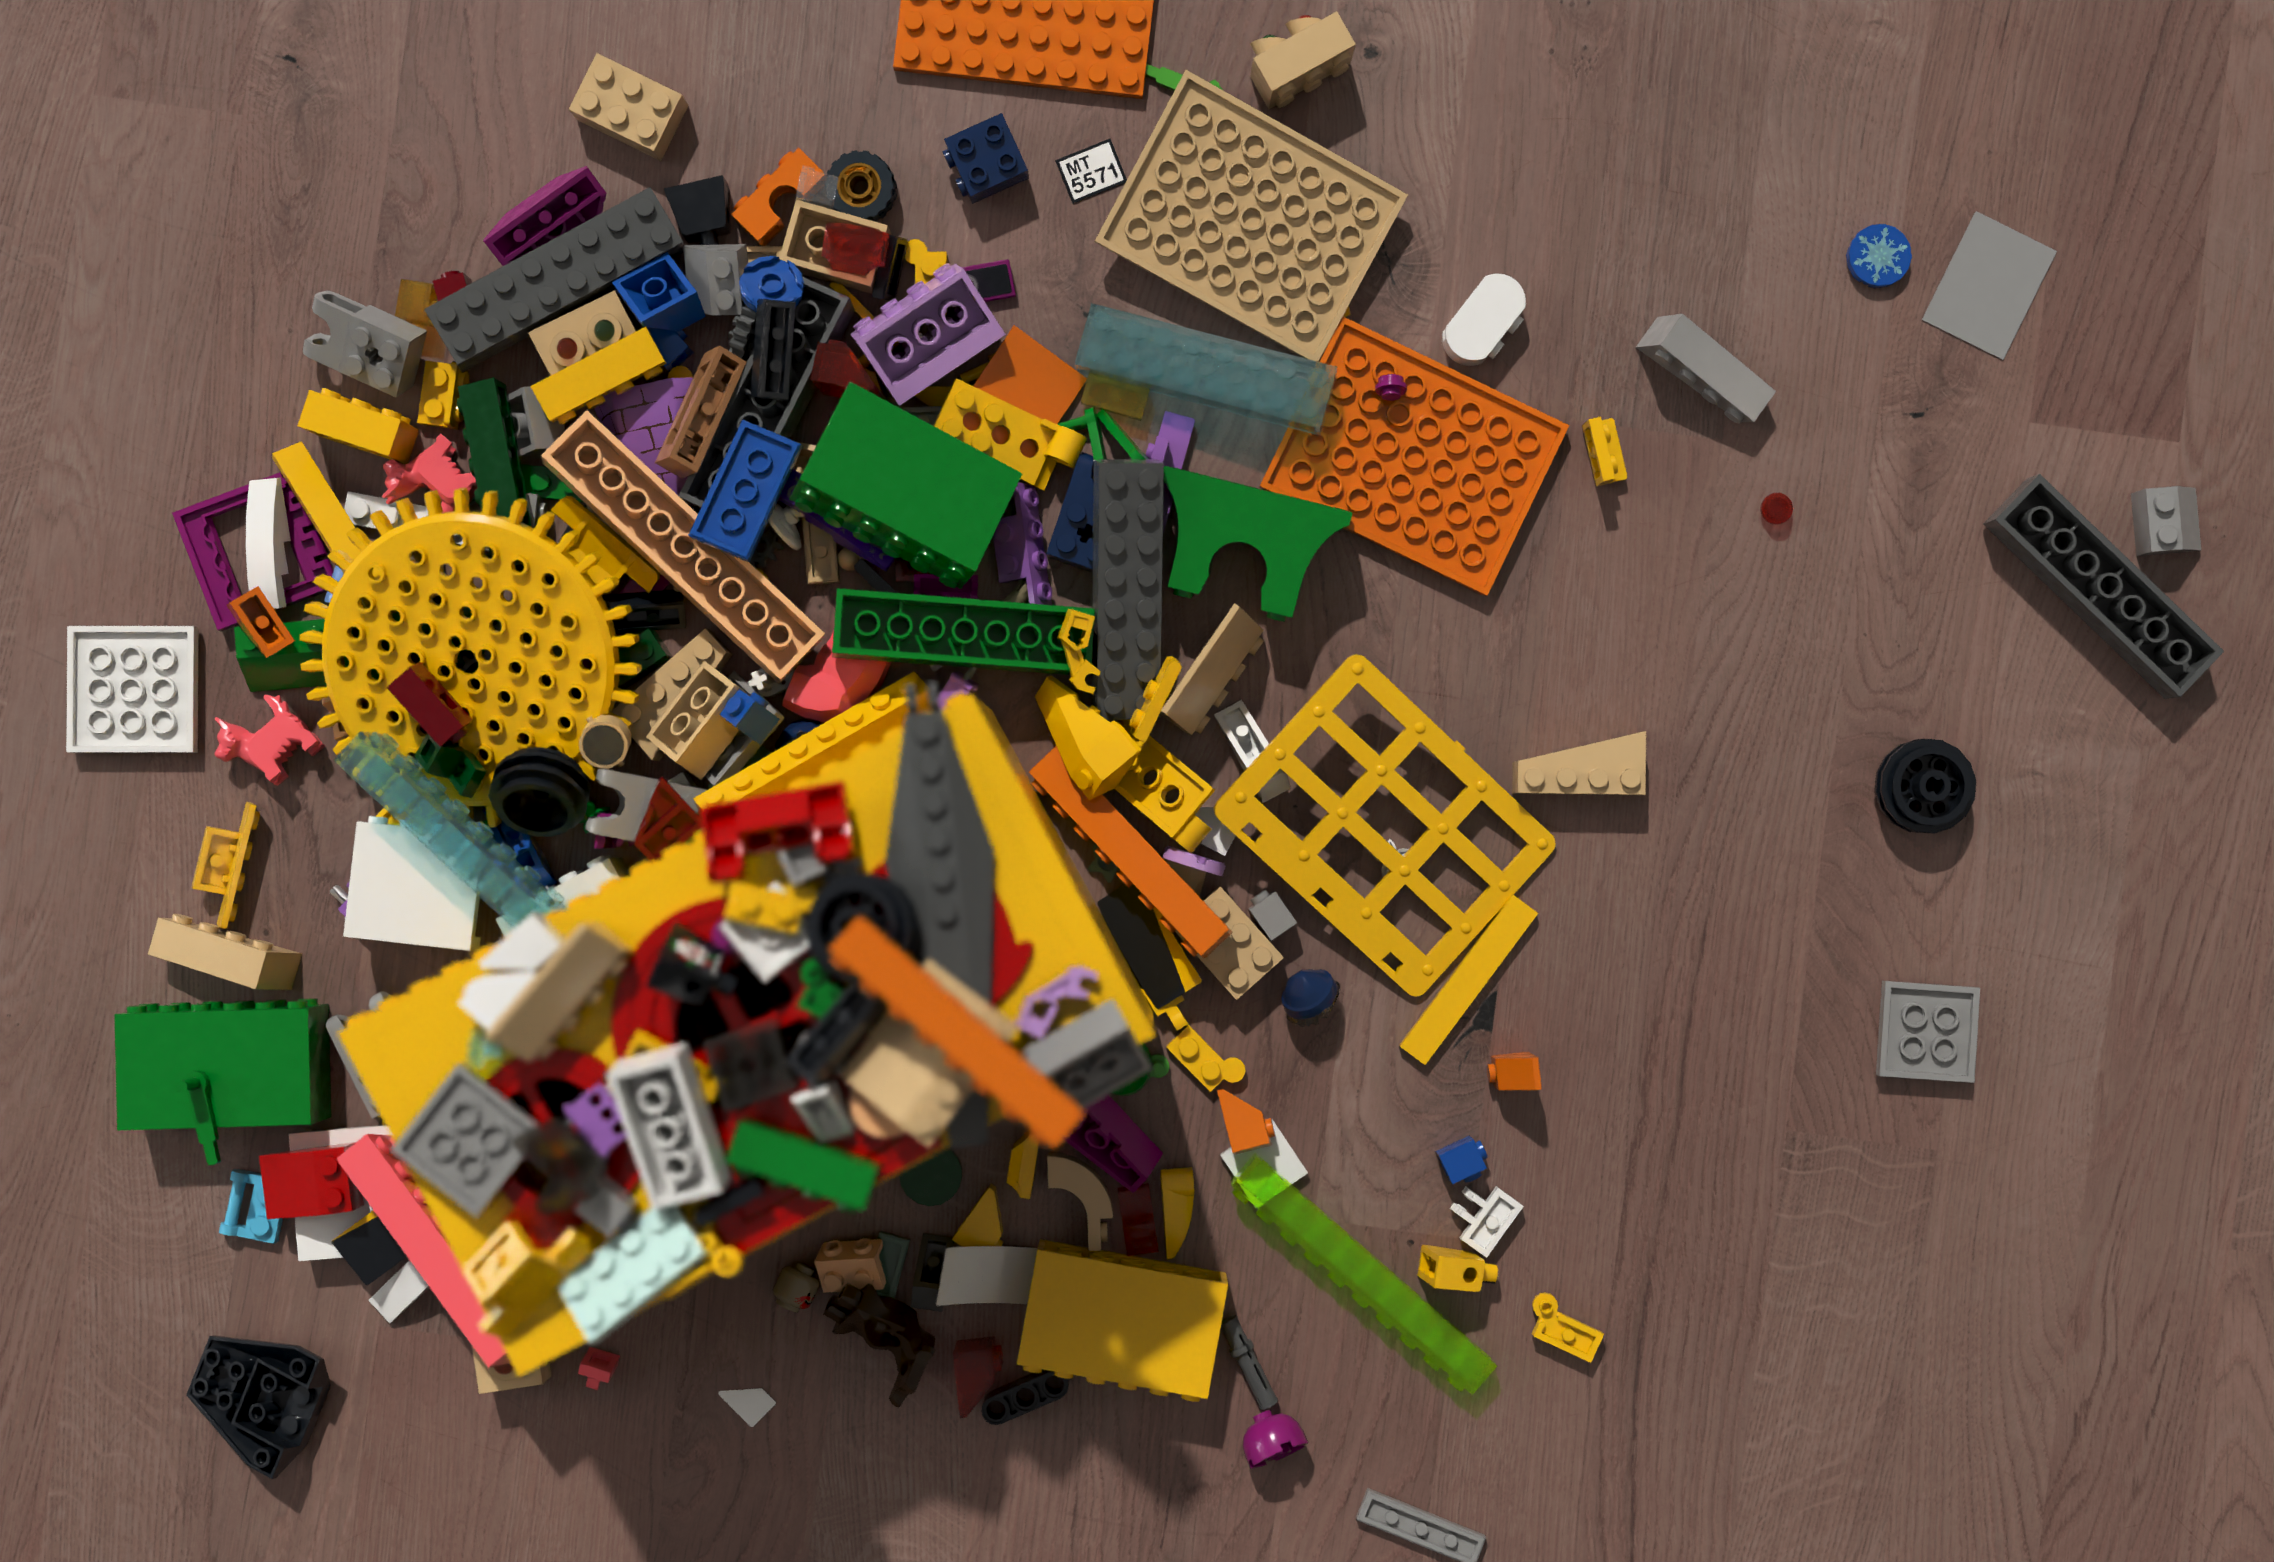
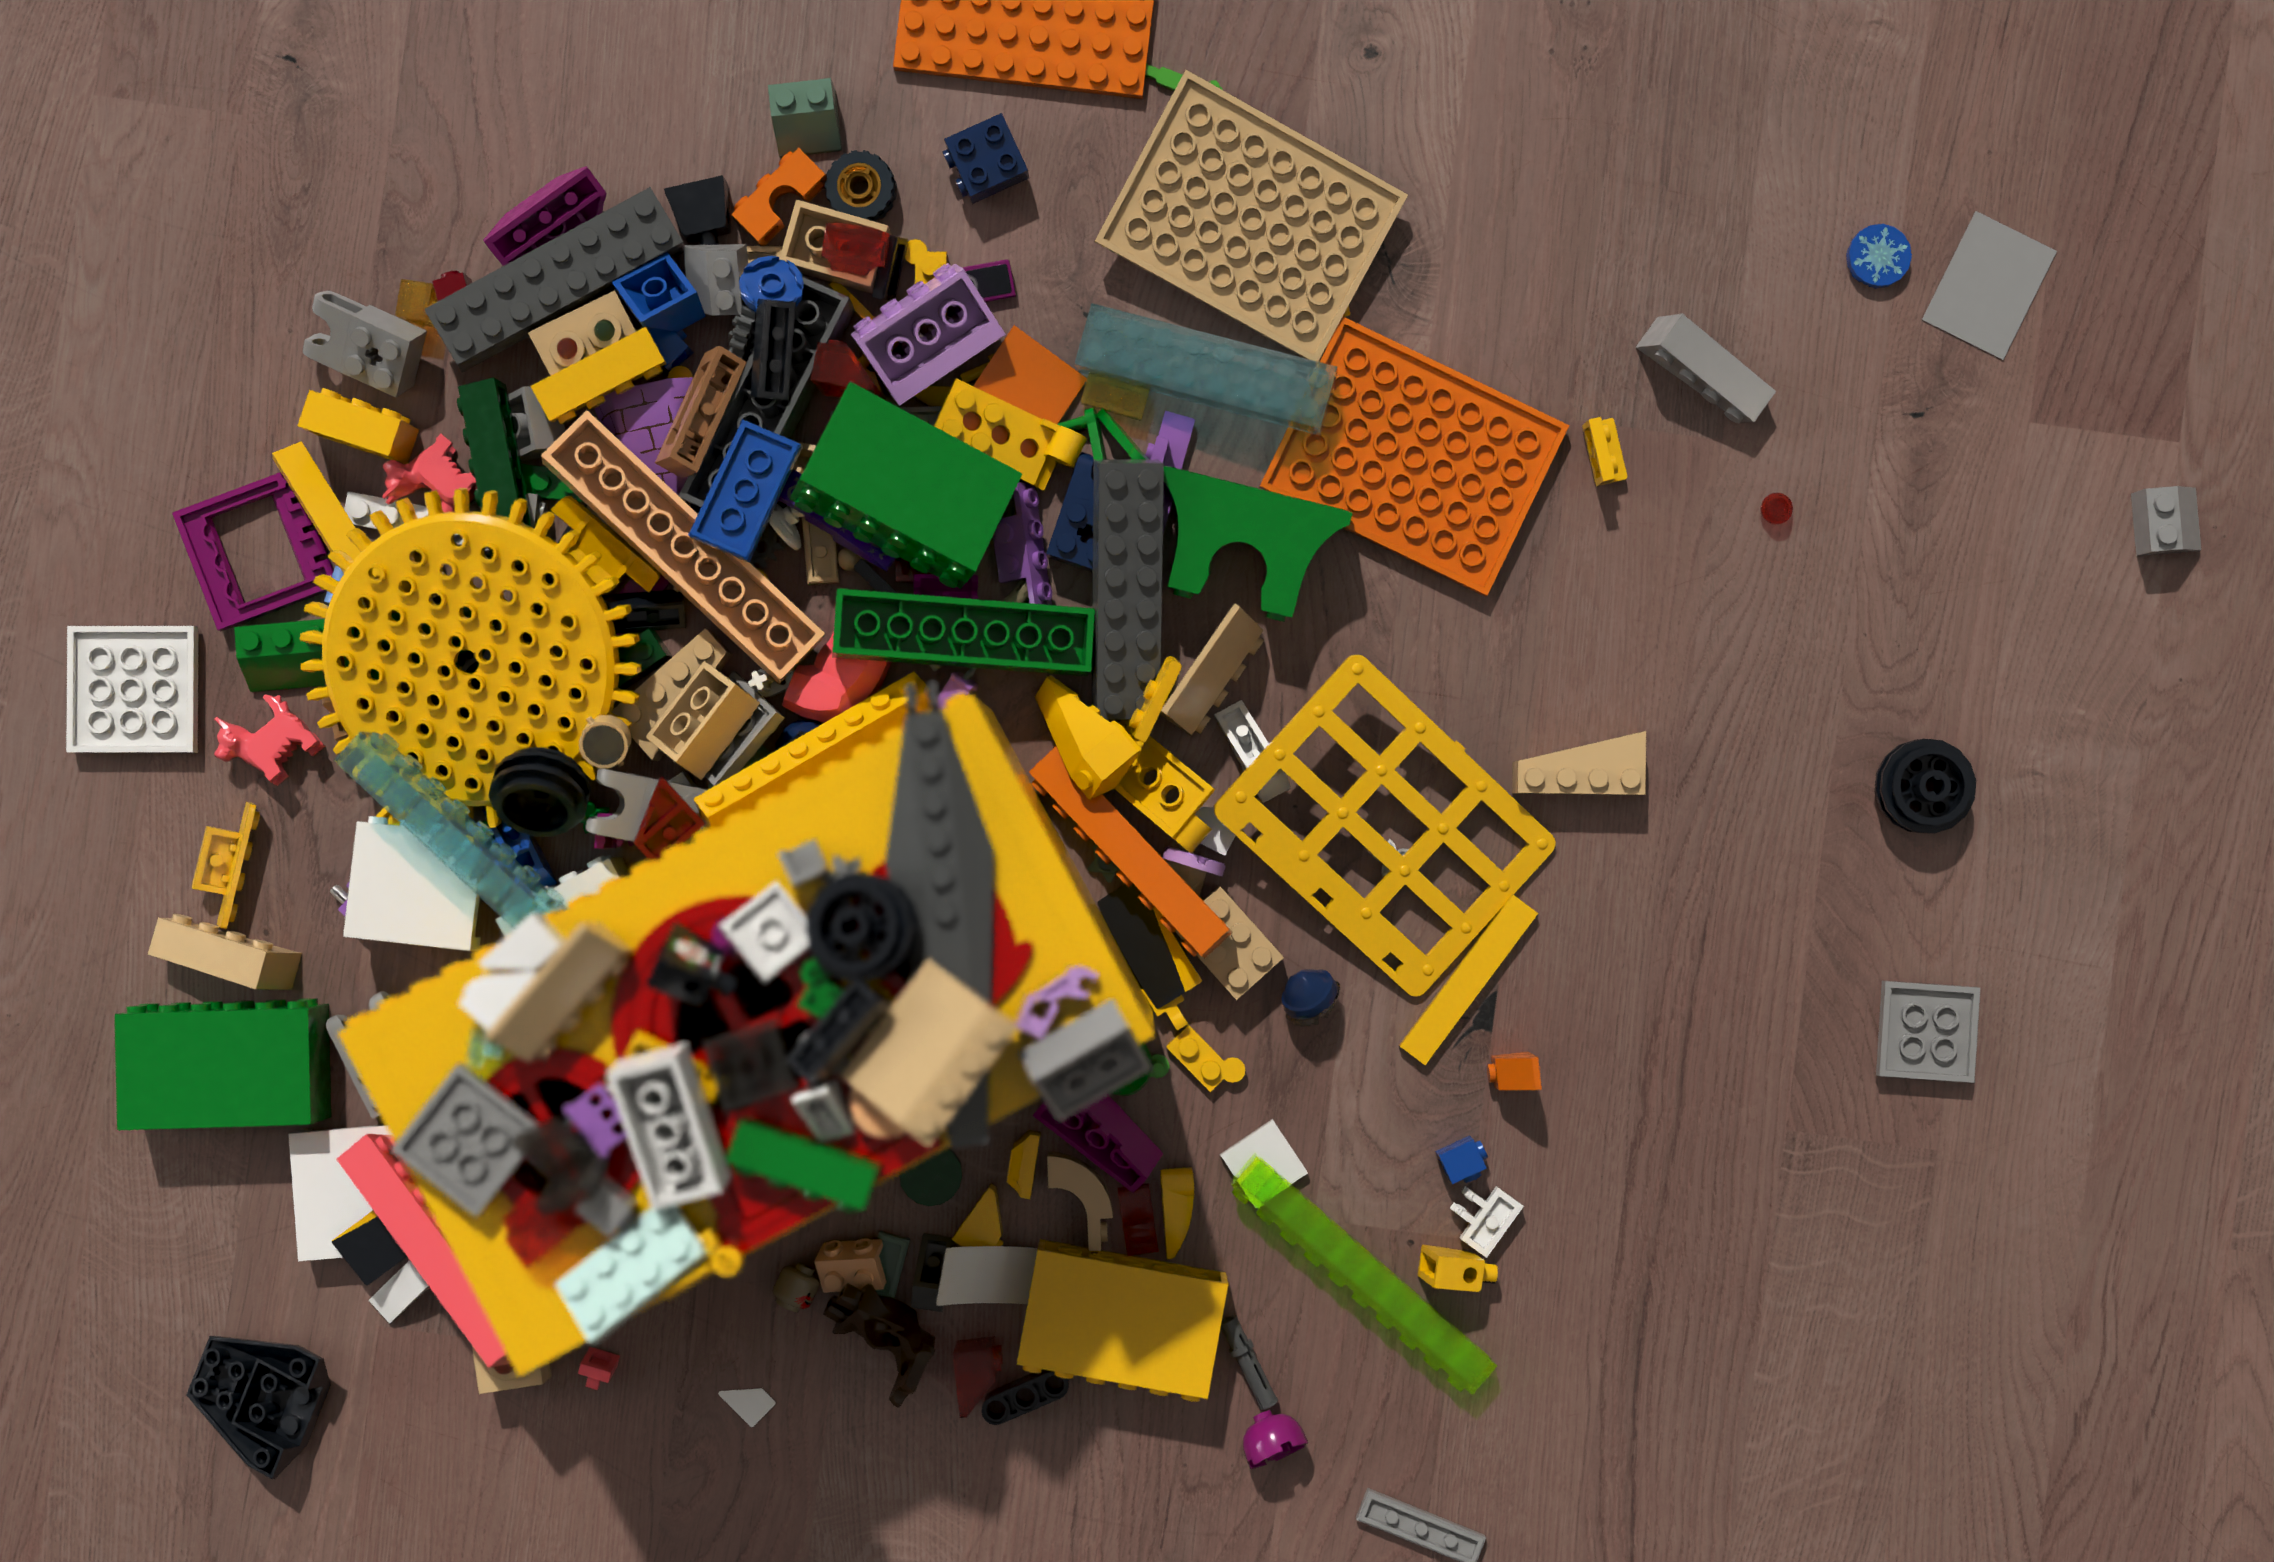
(196, 1086): green piece -> none
(257, 1224): medium azure plate -> none
(260, 622): orange slope -> none
(265, 539): white slope -> none
(308, 1183): red slope -> none
(430, 704): dark red brick -> none
(440, 395): yellow bracket -> none
(452, 763): dark green slope -> none
(518, 1277): yellow plate -> none
(628, 106): tan brick -> none
(729, 1200): black tile -> none
(750, 715): brick -> none
(769, 908): yellow hinge -> none
(776, 823): red bracket -> none
(805, 116): none -> sand green slope
(816, 187): clear panel -> none
(957, 1031): orange brick -> none
(1078, 666): yellow piece -> none
(1091, 171): sticker -> none
(1244, 1124): orange slope -> none
(1271, 914): light grey brick -> none
(1303, 60): tan piece -> none
(1390, 387): magenta plate -> none
(1484, 320): white brick -> none
(1563, 1330): yellow hinge -> none
(2103, 587): dark grey brick -> none

